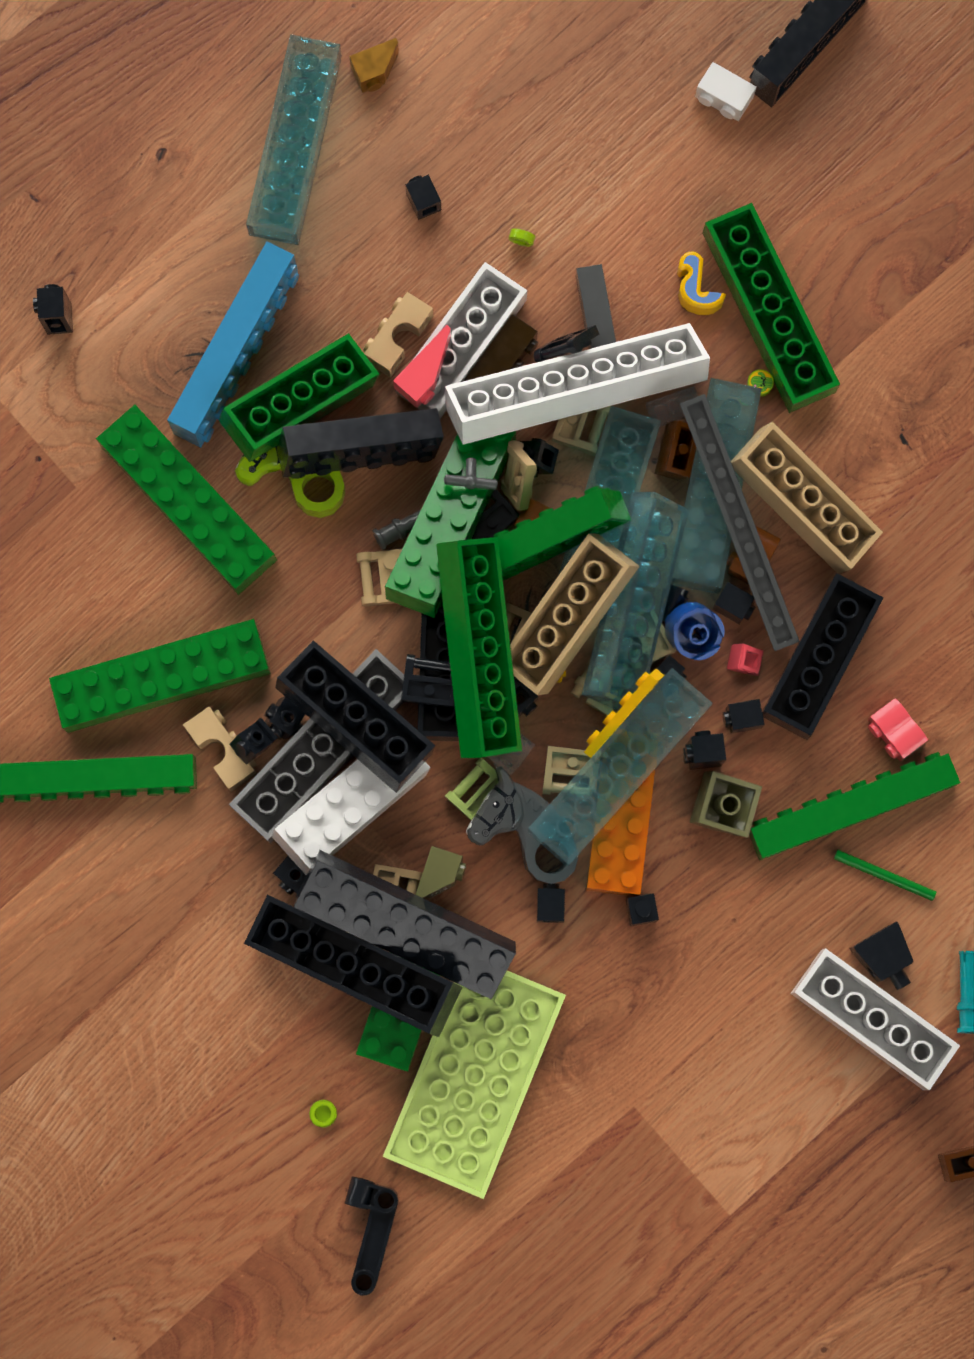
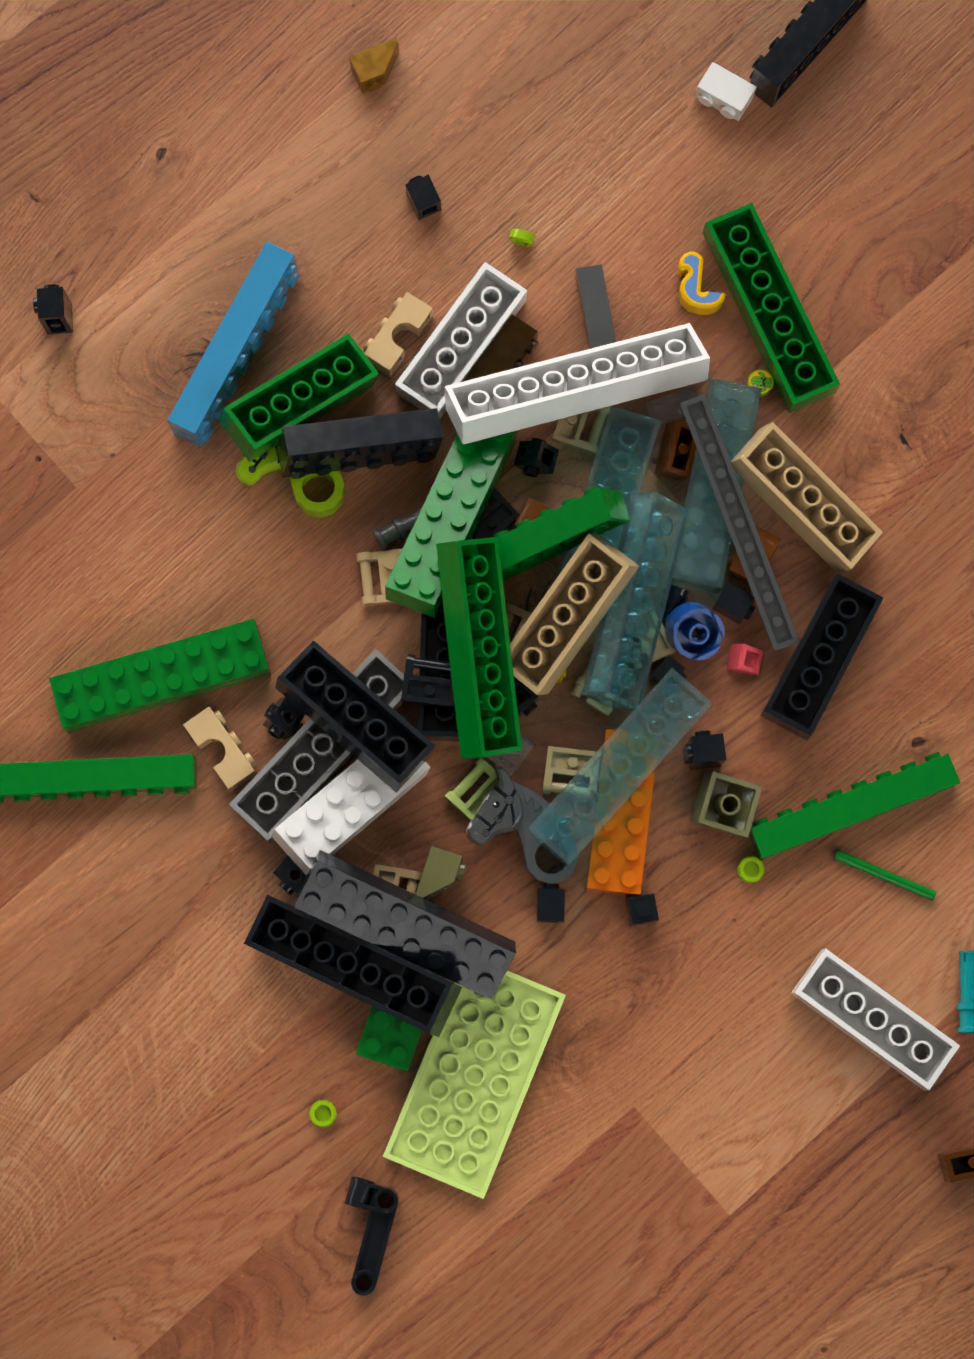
(186, 499): green brick -> none
(253, 741): black brick -> none
(294, 140): clear light blue brick -> none
(421, 375): coral slope -> none
(470, 481): dark grey piece -> none
(518, 476): tan plate -> none
(565, 344): black plate -> none
(628, 703): yellow plate -> none
(743, 716): black brick -> none
(750, 869): none -> lime tile
(885, 955): black torso -> none
(897, 730): coral brick -> none

